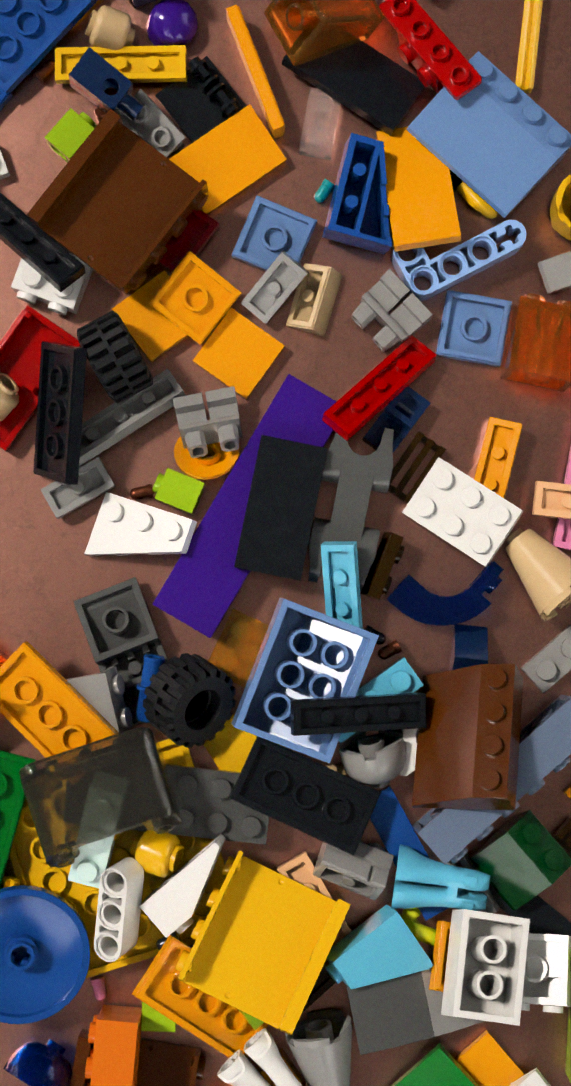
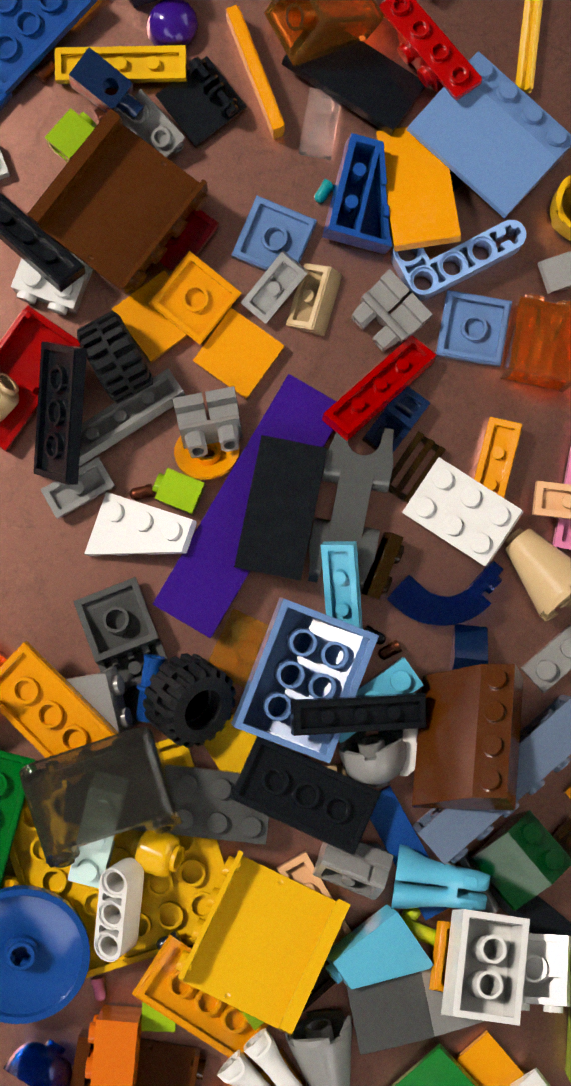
(110, 28): tan head -> none
(179, 896): white slope -> none
(230, 157): light orange tile -> none
(476, 201): yellow arm -> none

